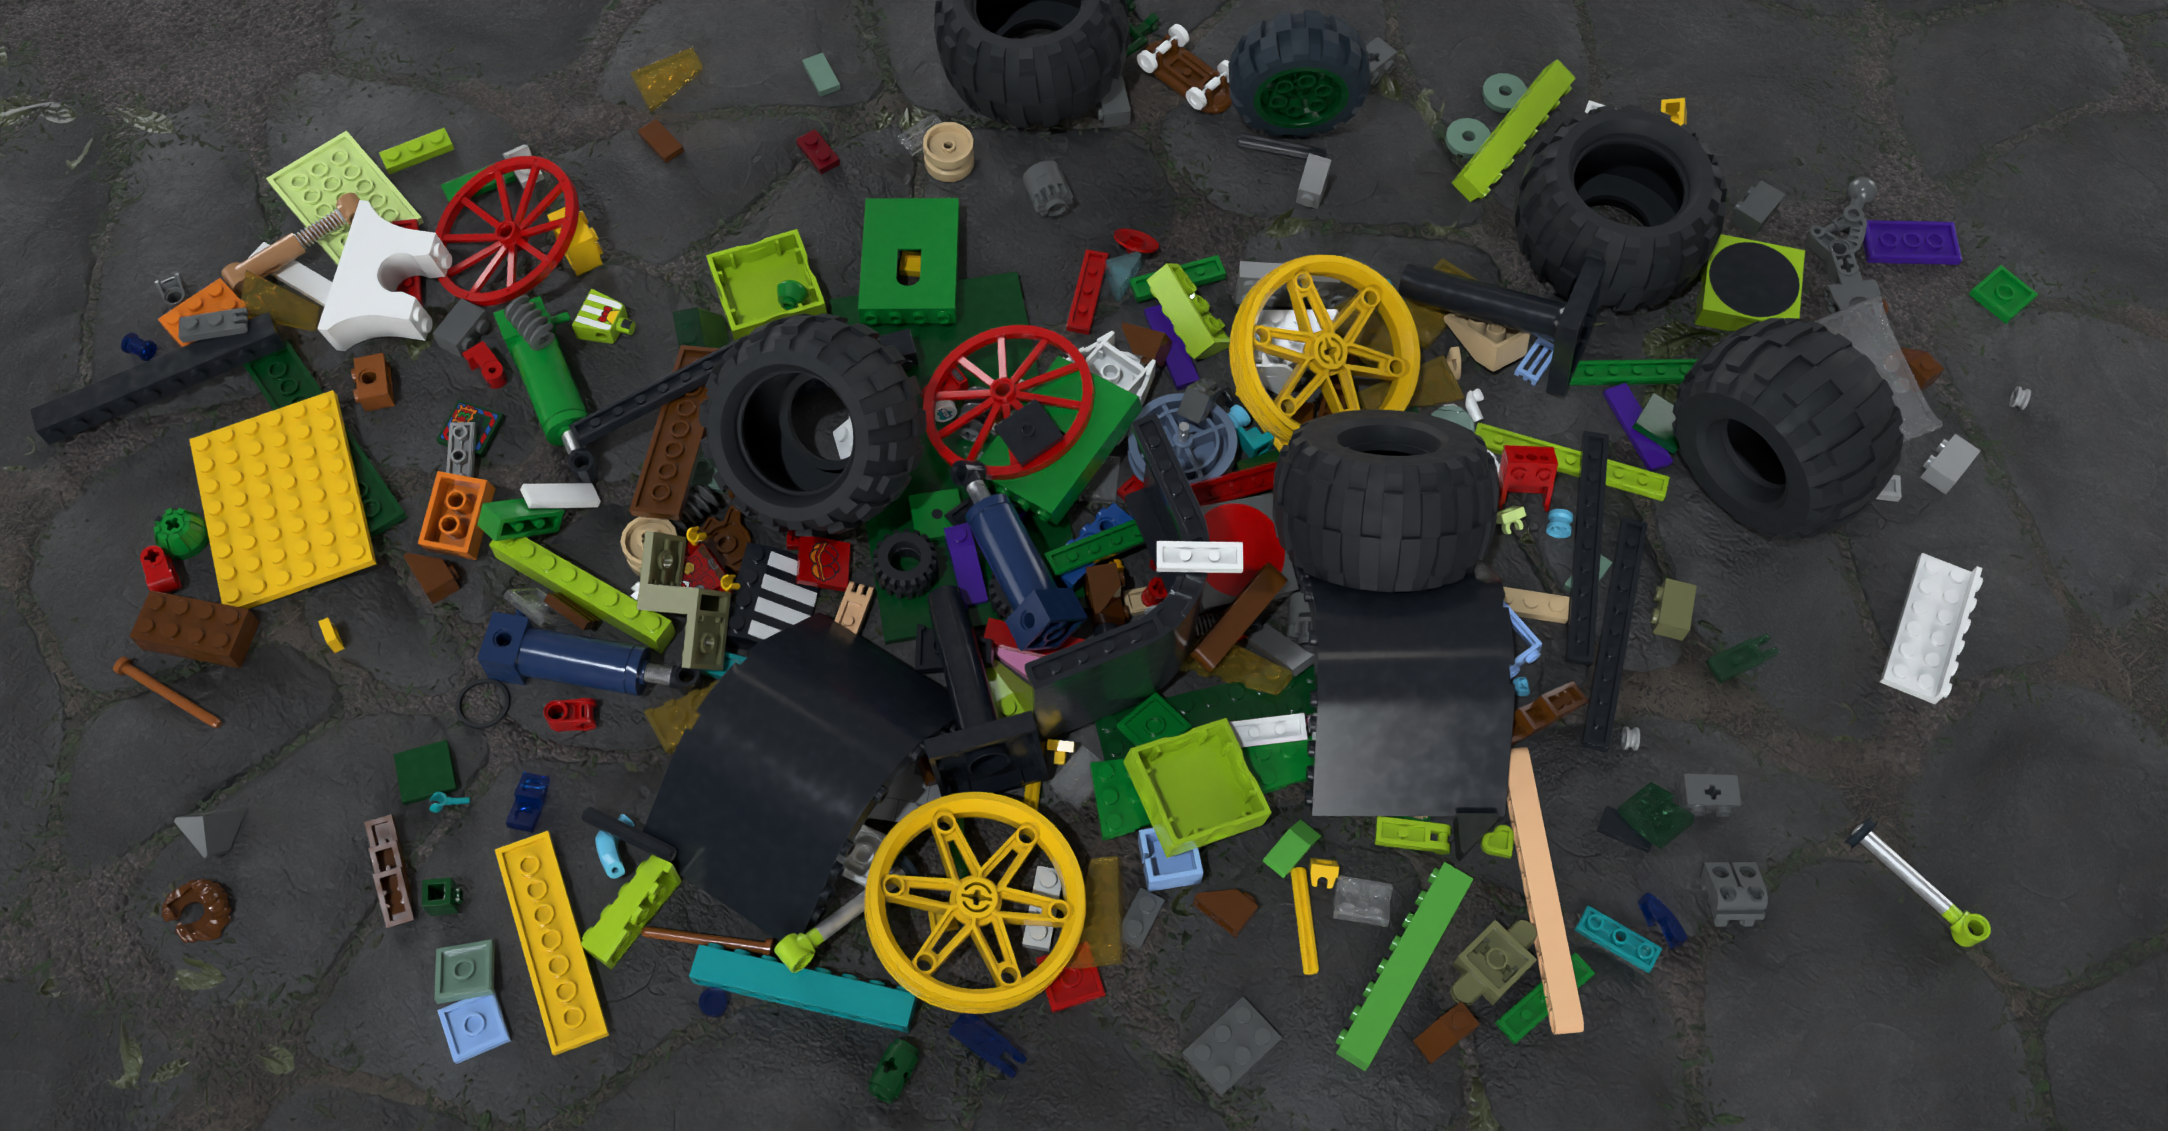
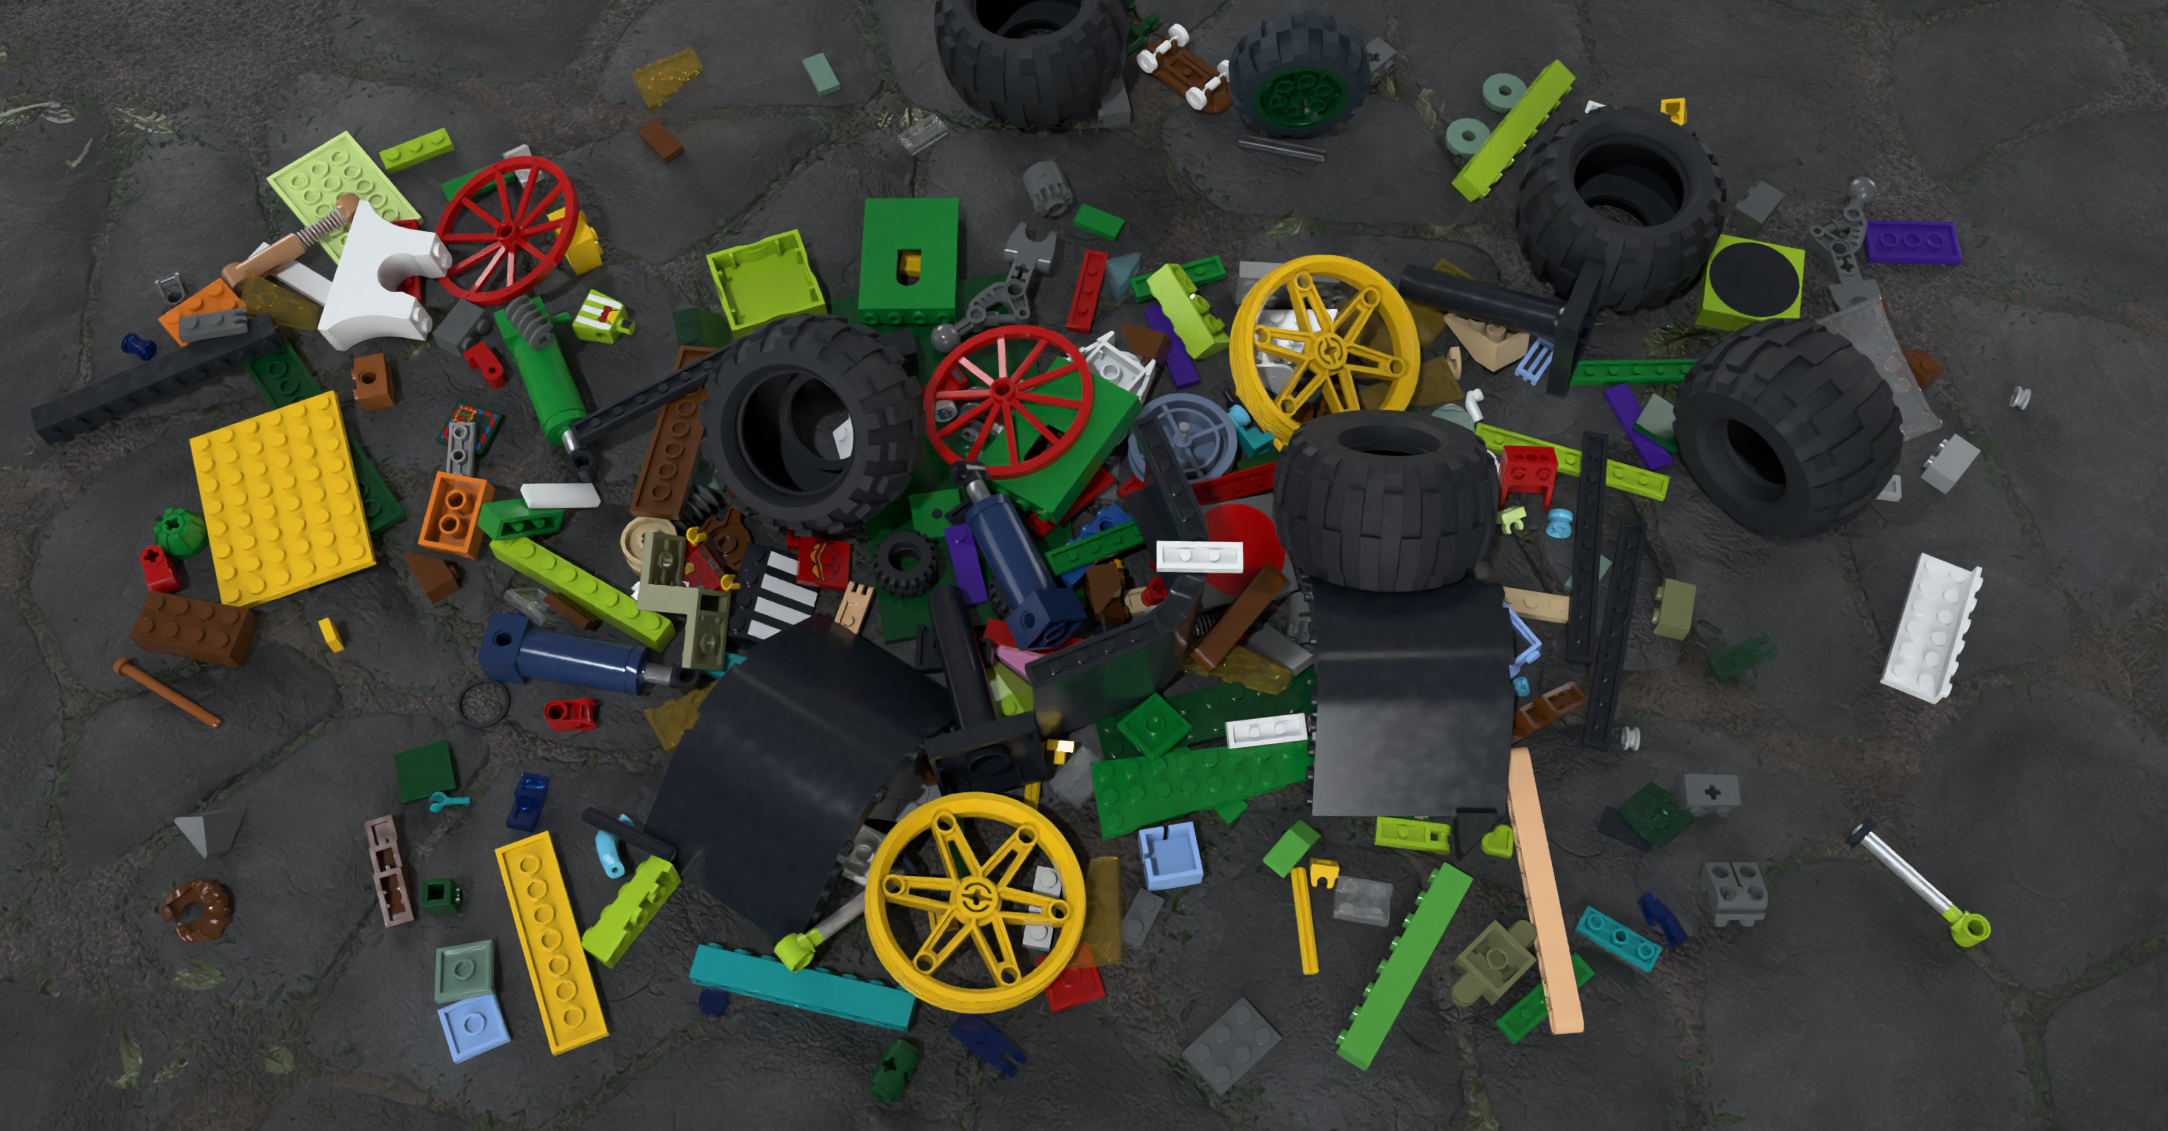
(766, 947): dark orange bar -> none
(791, 293): green cone -> none
(818, 151): dark red plate -> none
(948, 152): tan wheel -> none
(1026, 260): none -> dark grey piece
(1029, 432): black plate -> none
(1096, 487): none -> red tile
(1099, 222): none -> green tile
(1135, 241): red dish -> none
(1196, 787): lime tile -> none
(1199, 399): dark grey slope -> none
(1227, 908): reddish brown slope -> none
(1313, 181): light grey slope -> none
(1446, 1032): reddish brown slope -> none
(2003, 294): green tile -> none

